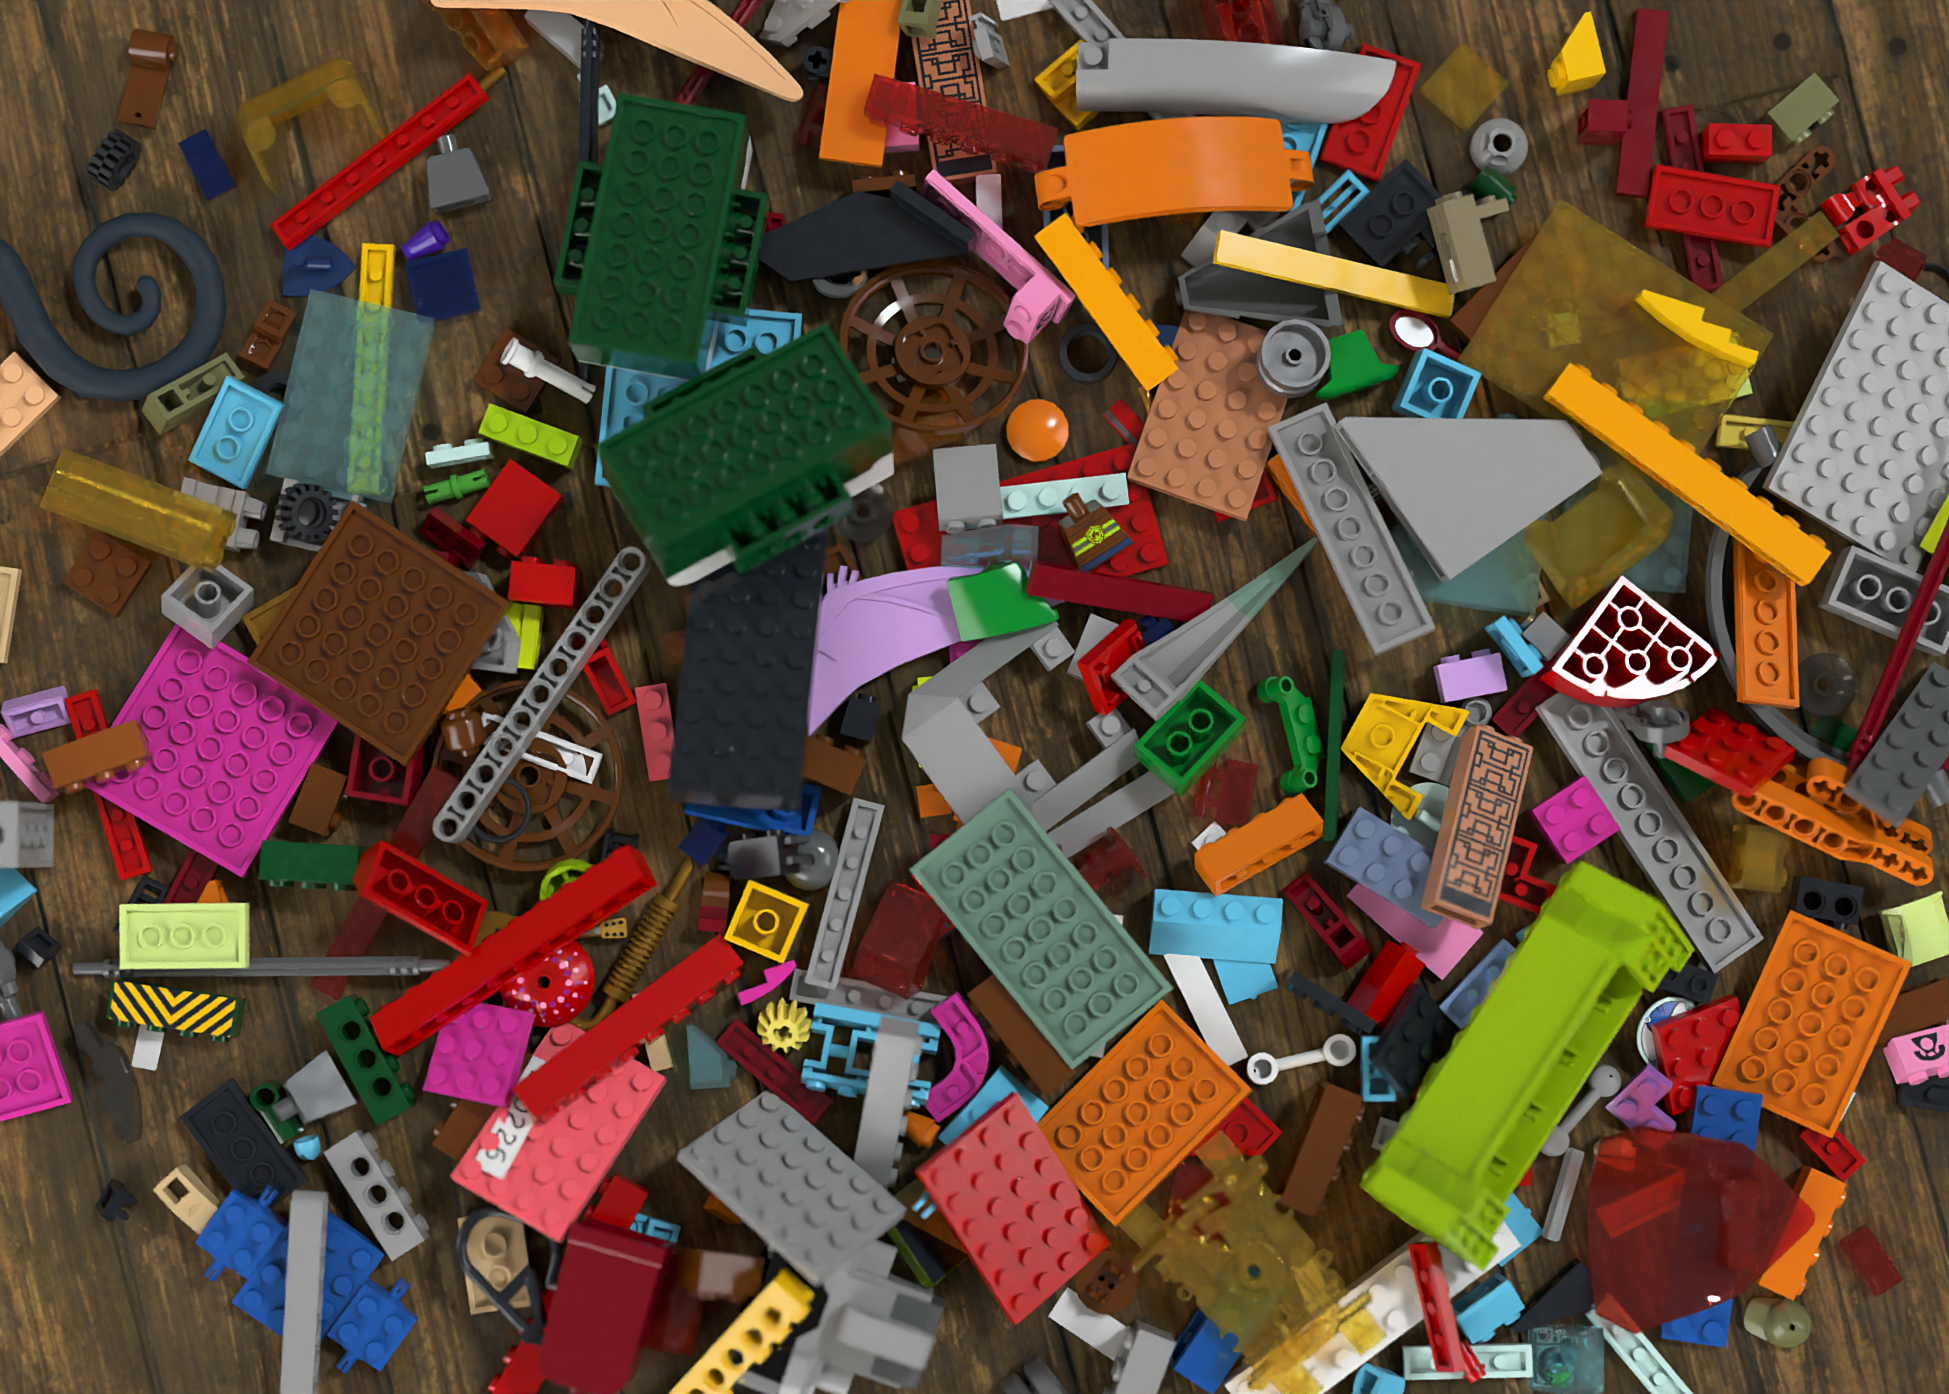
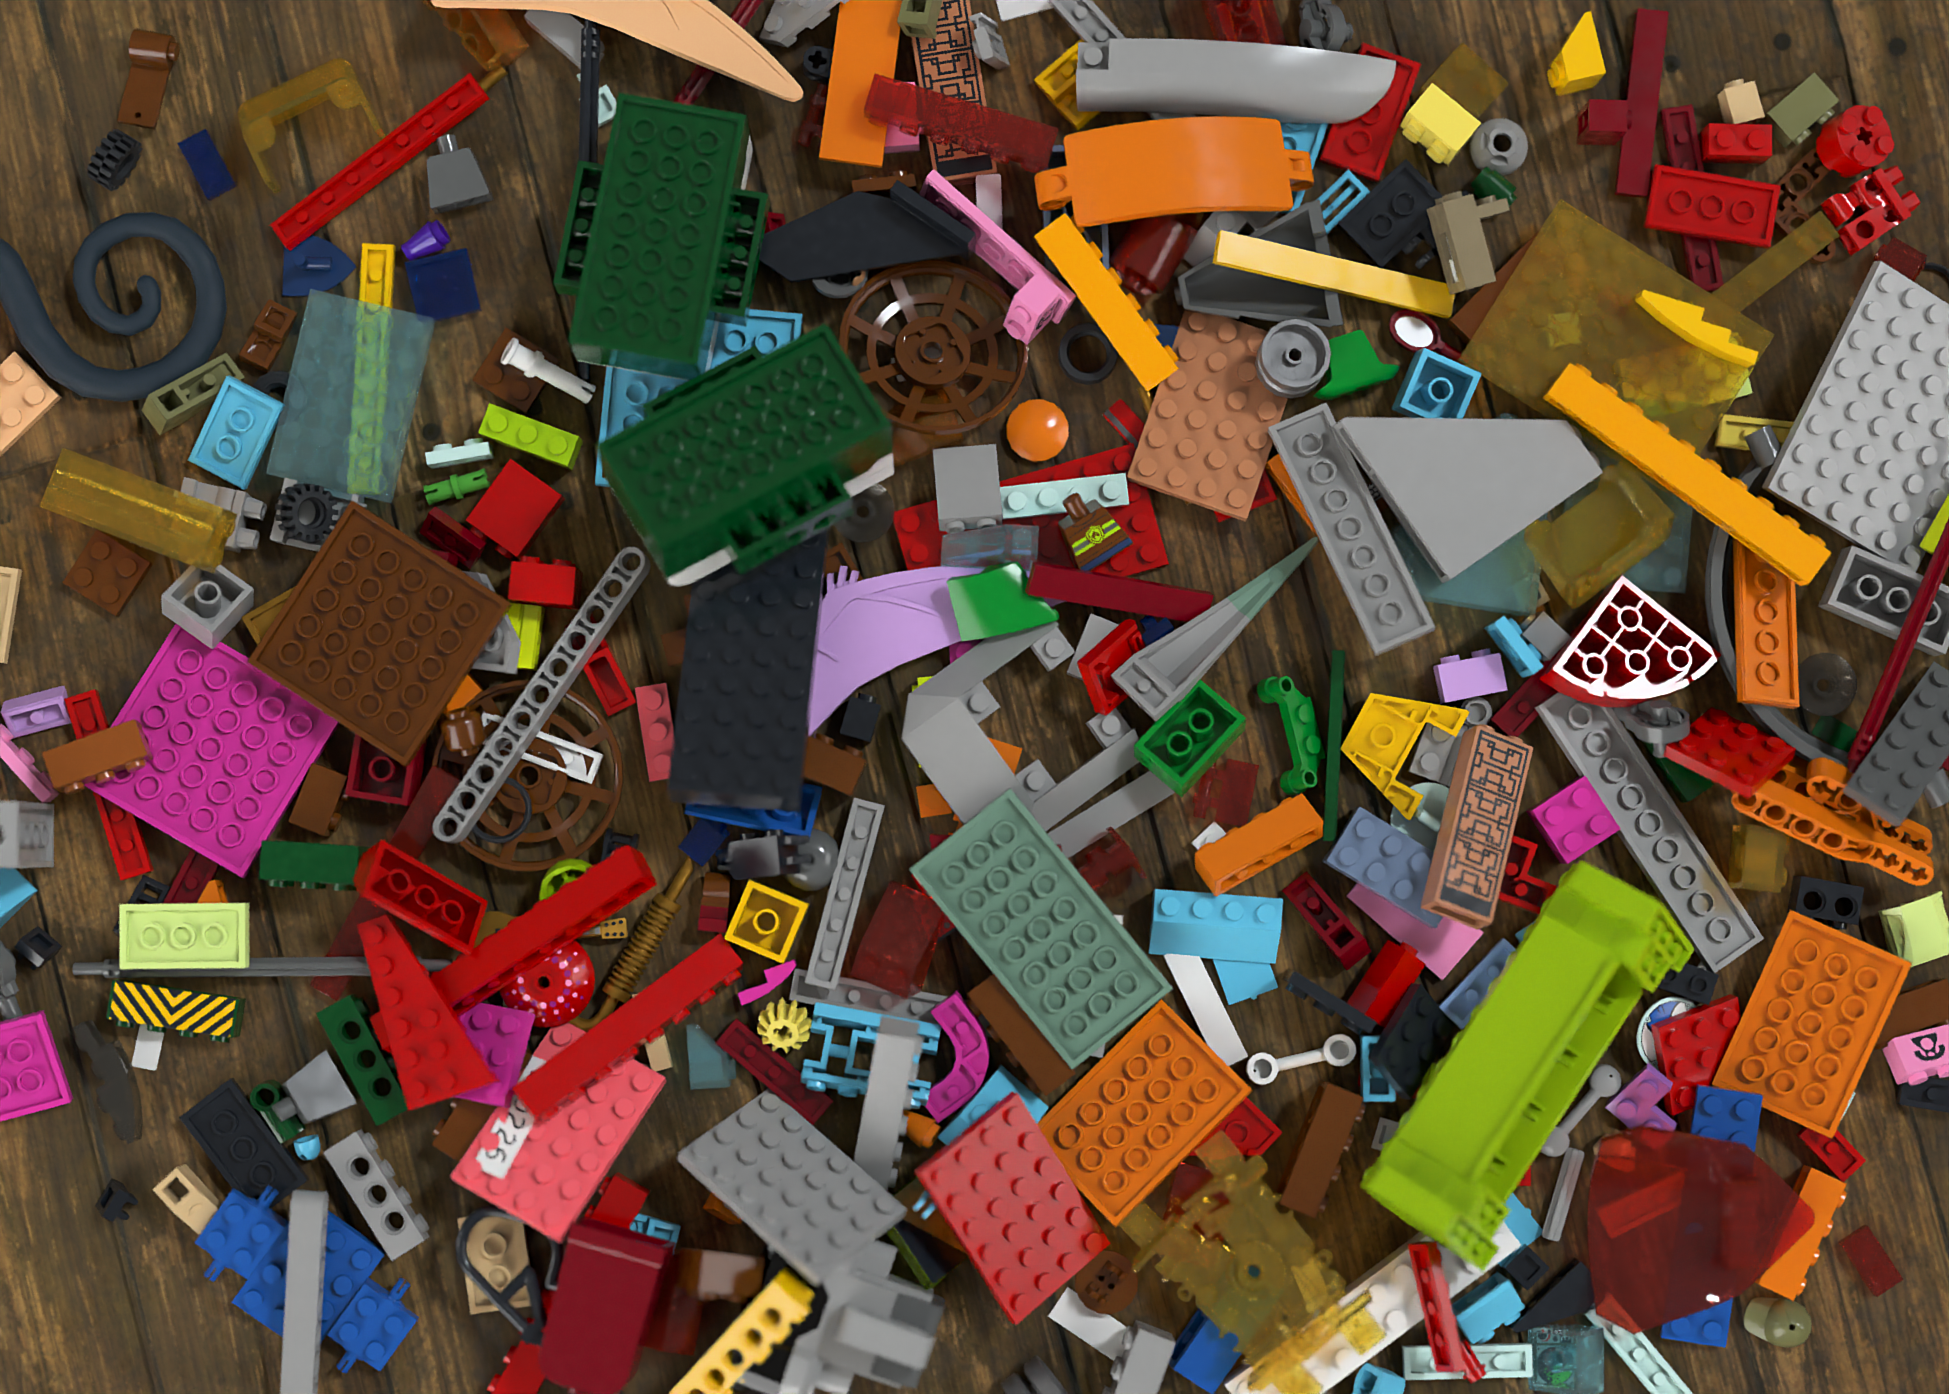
(423, 1030): none -> red wing
(1151, 253): none -> clear red cylinder
(1439, 125): none -> light yellow brick
(1526, 1267): none -> black plate
(1740, 103): none -> tan brick
(1854, 140): none -> red brick

